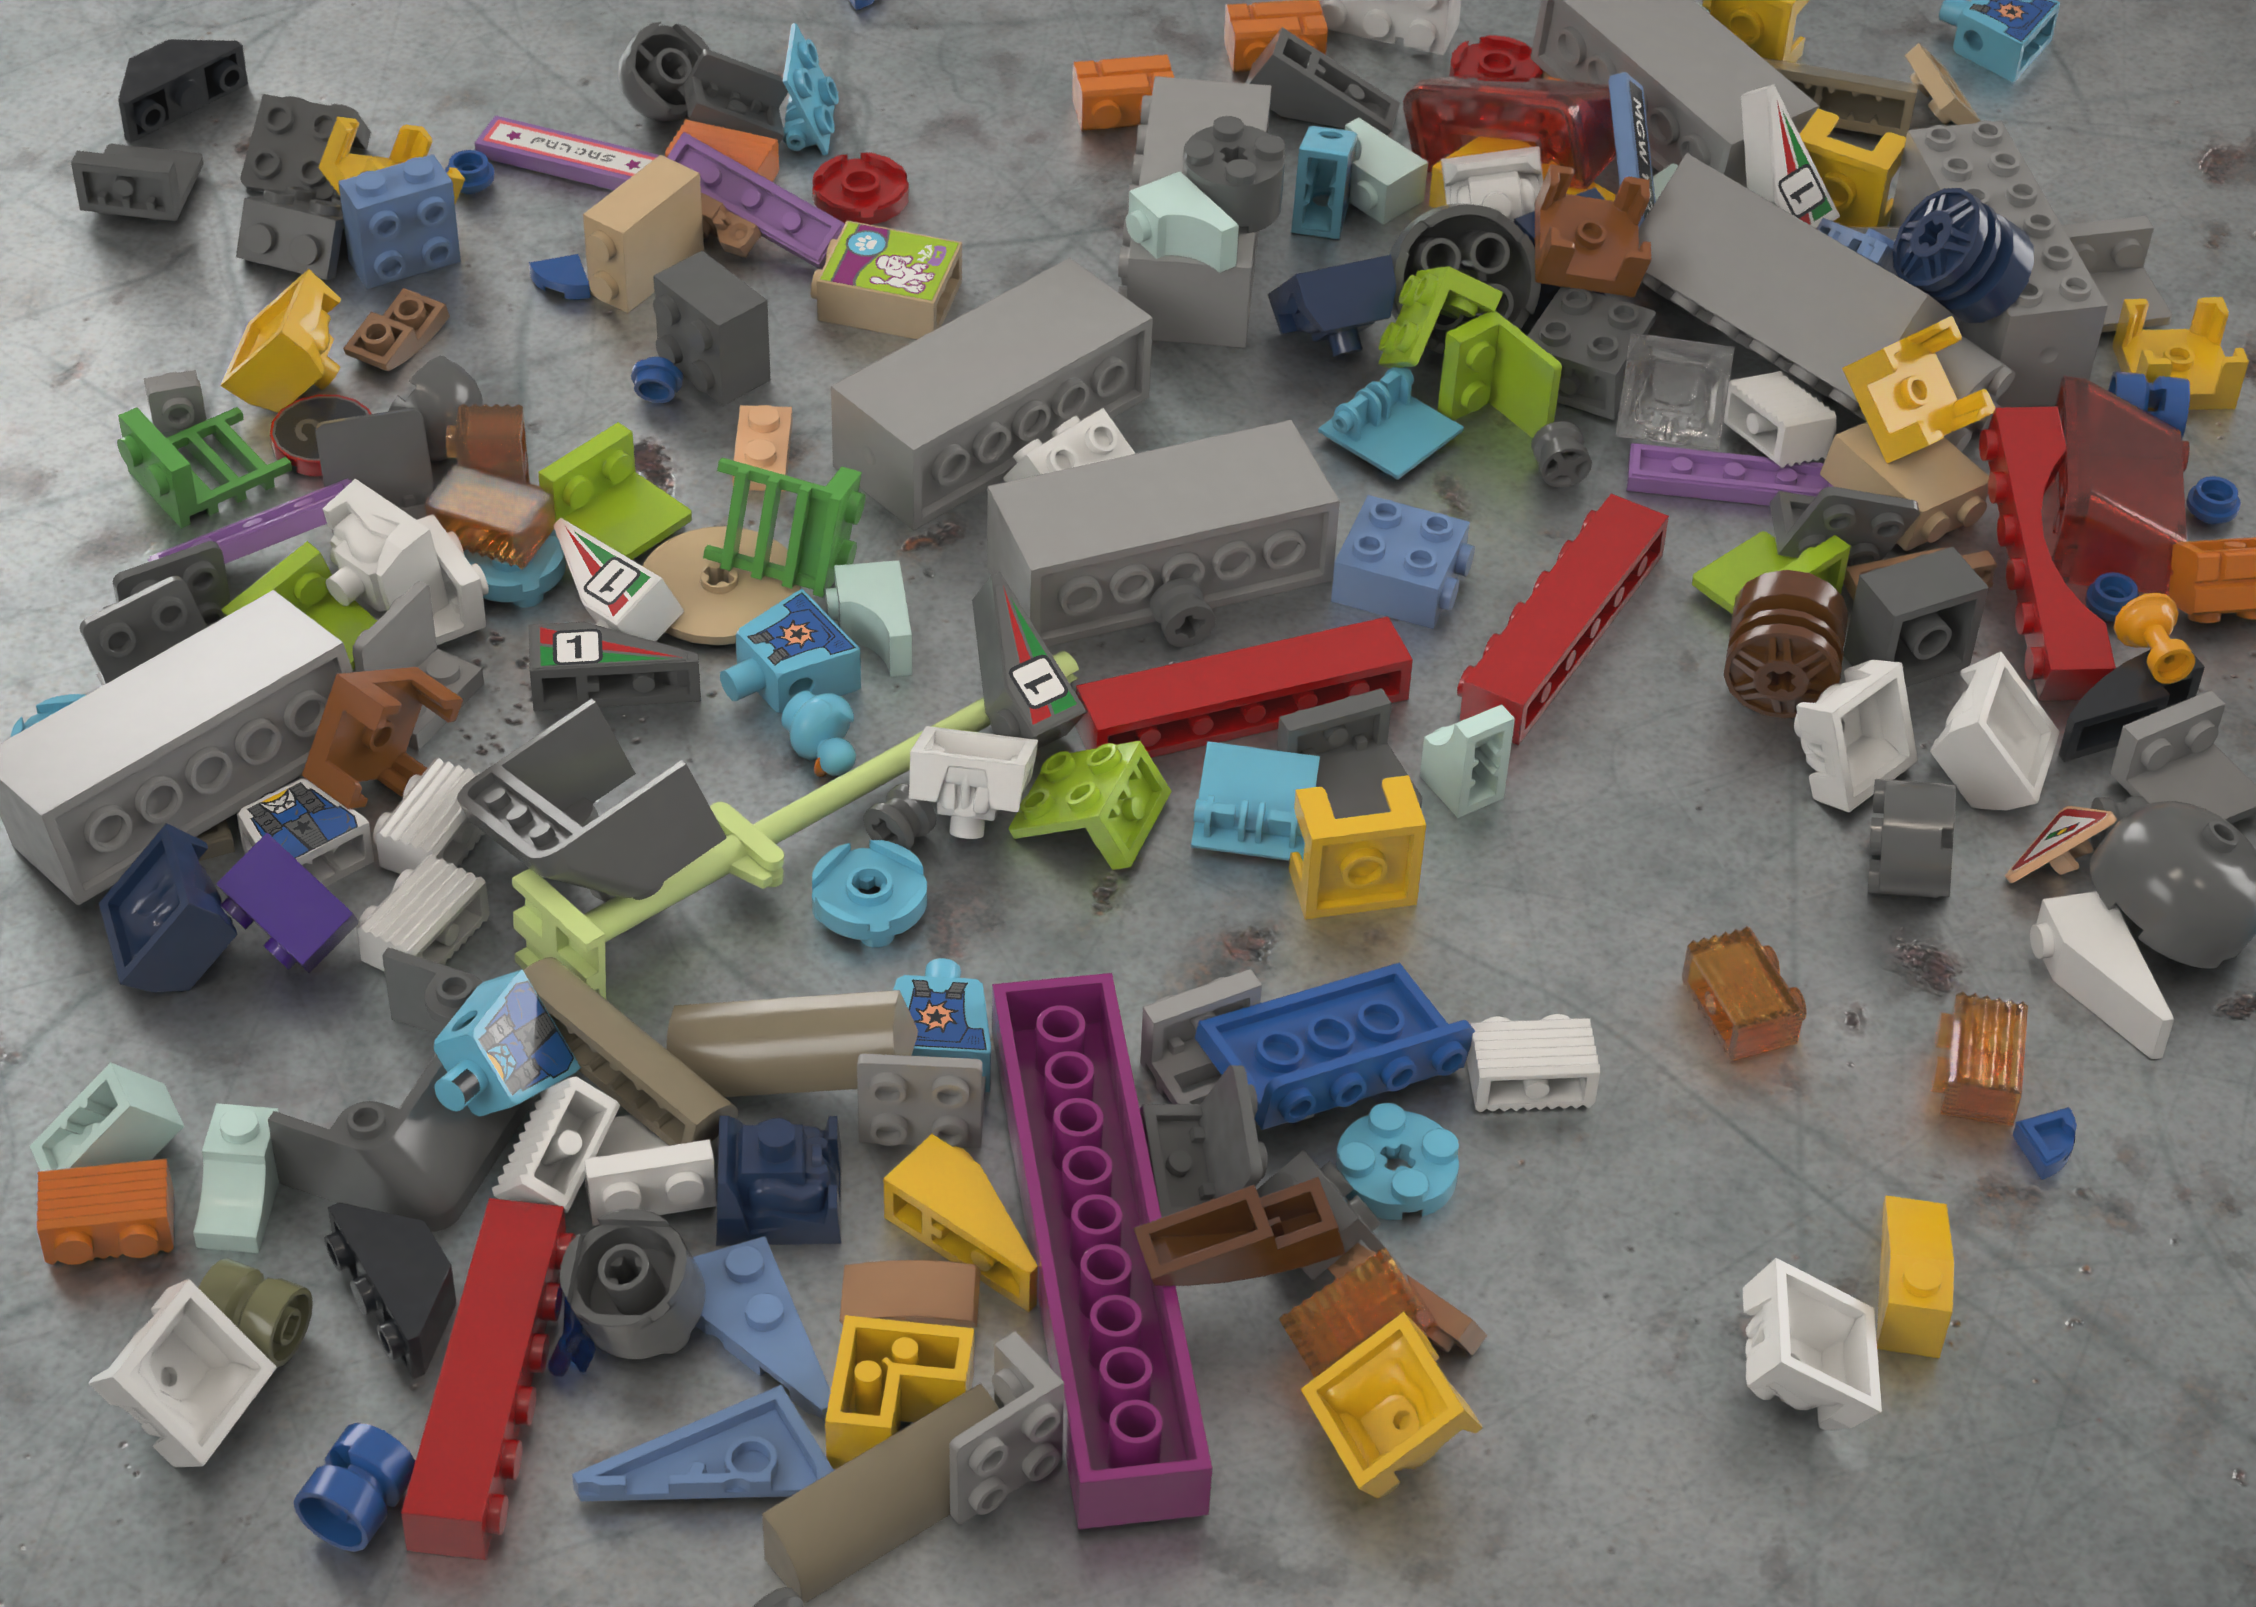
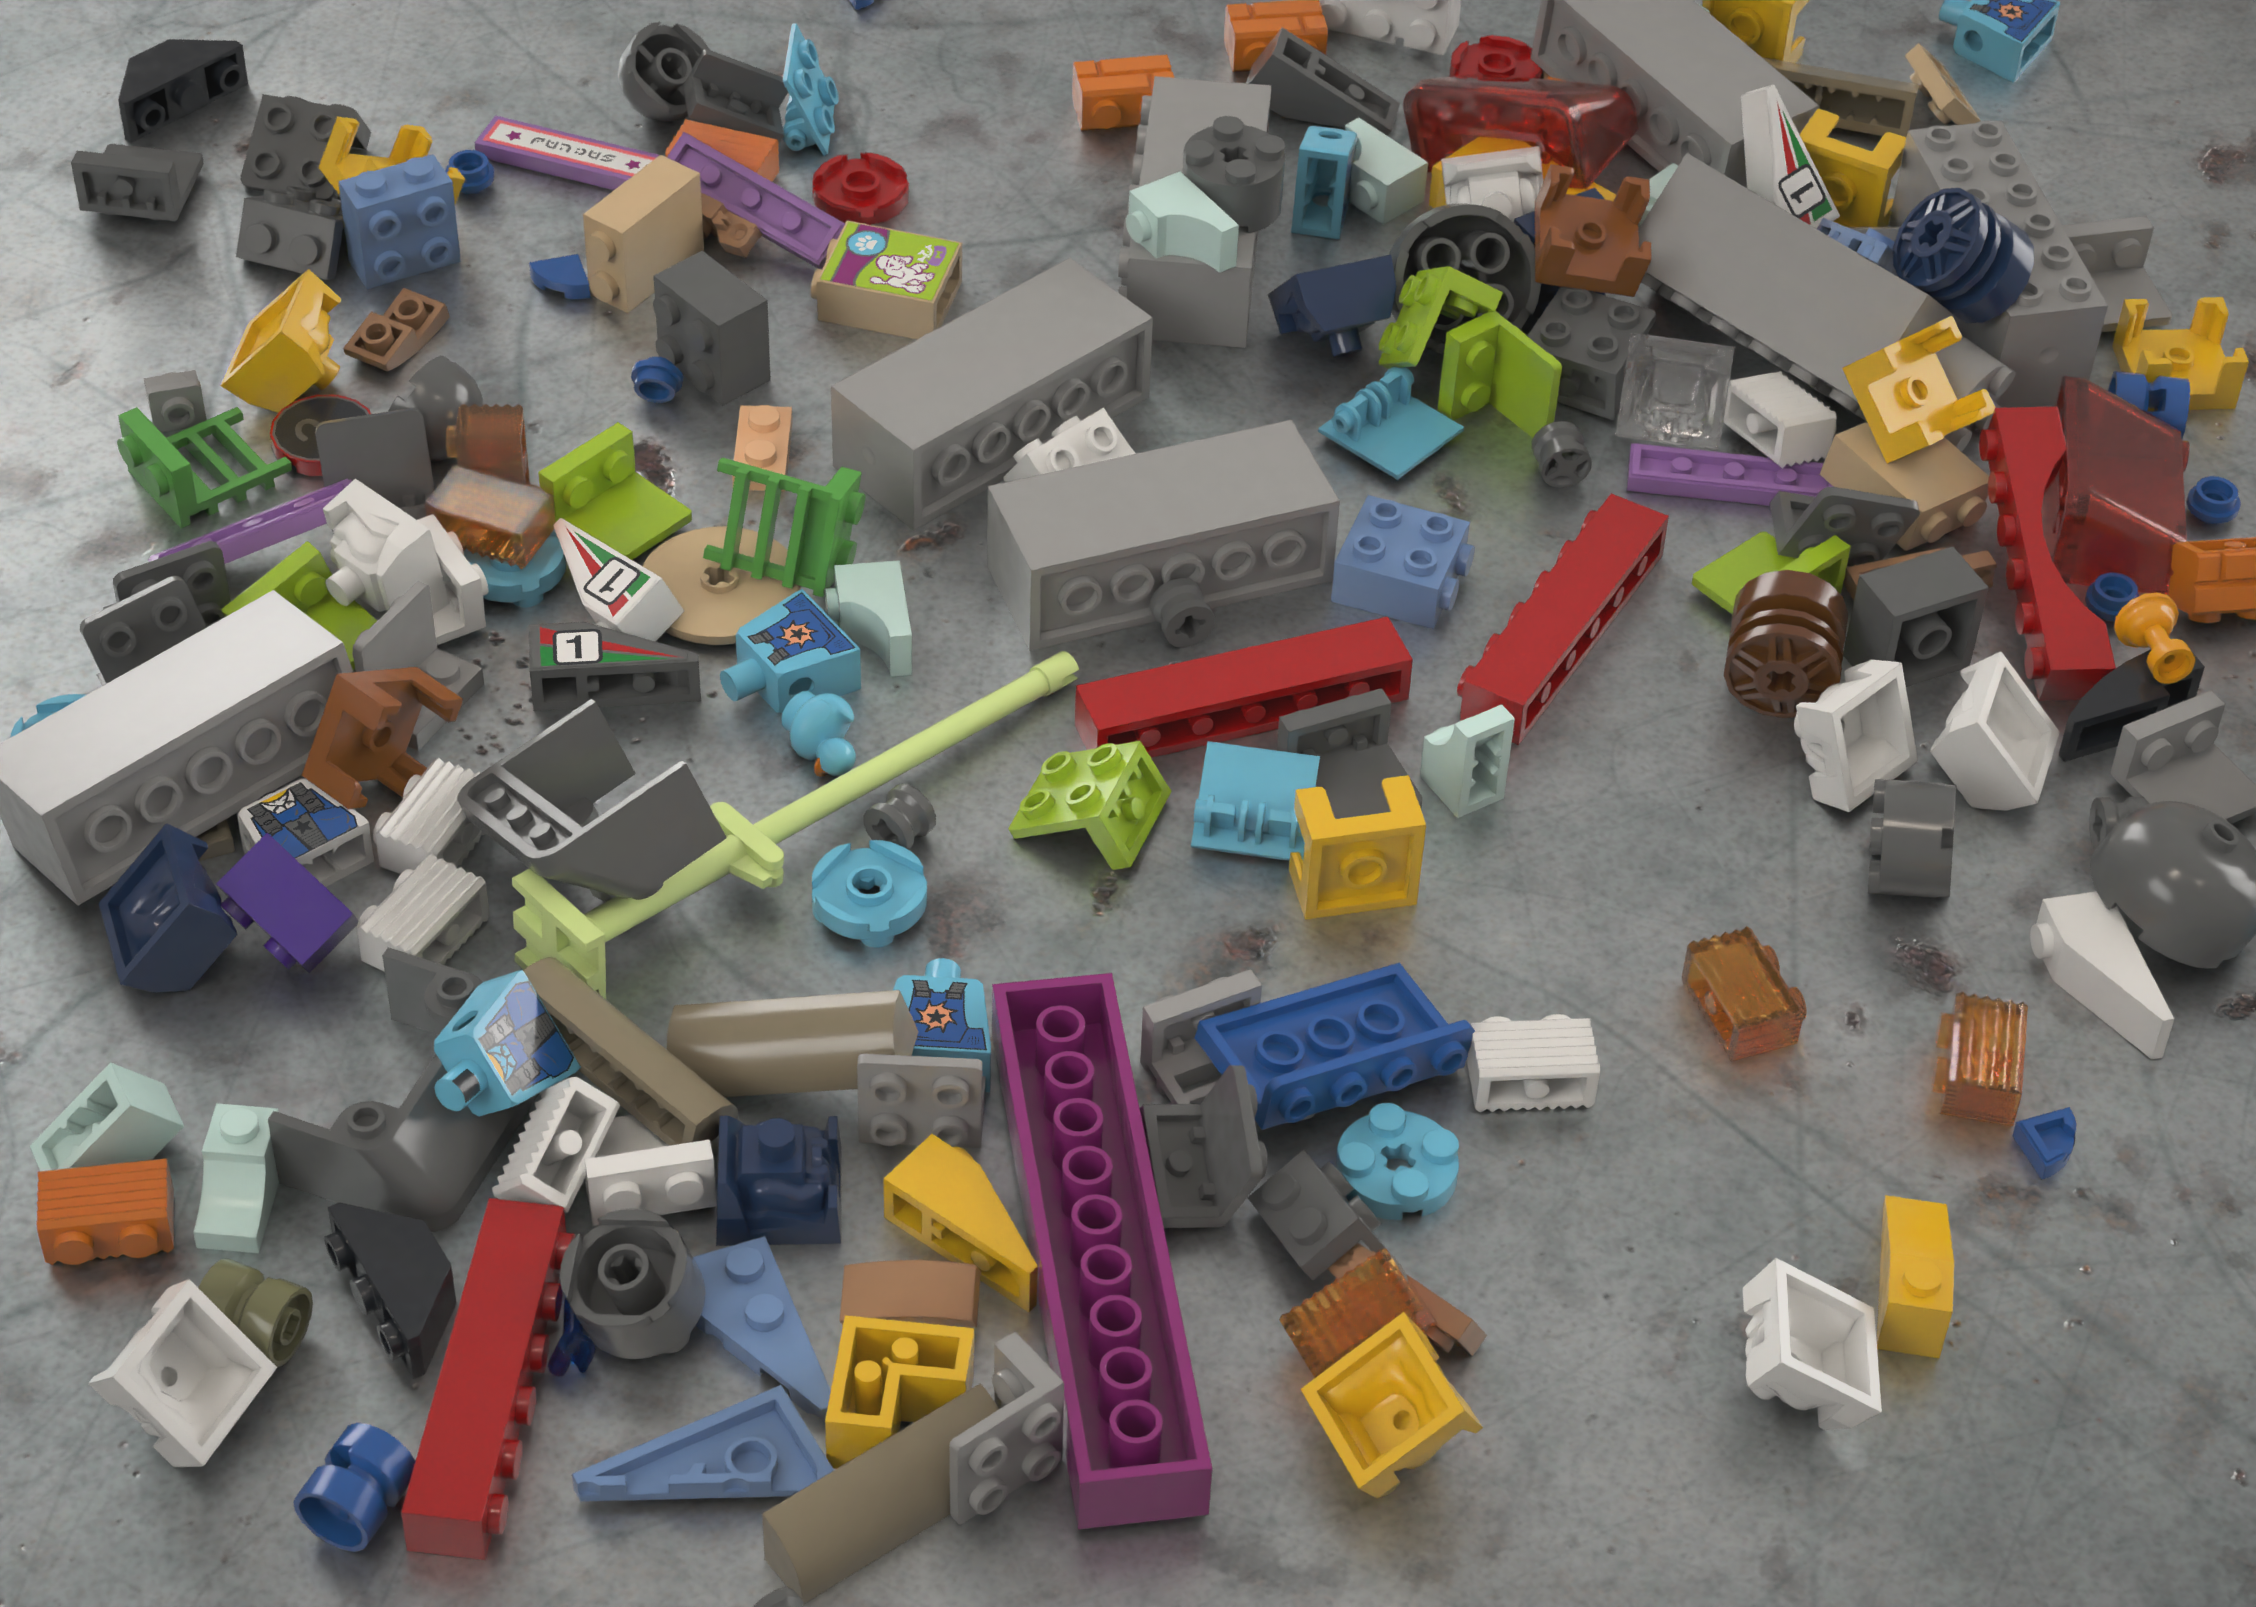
(970, 775): white brick -> none
(1019, 676): dark grey slope -> none
(1241, 1236): reddish brown slope -> none
(1631, 131): medium blue tile -> none
(2062, 841): piece -> none

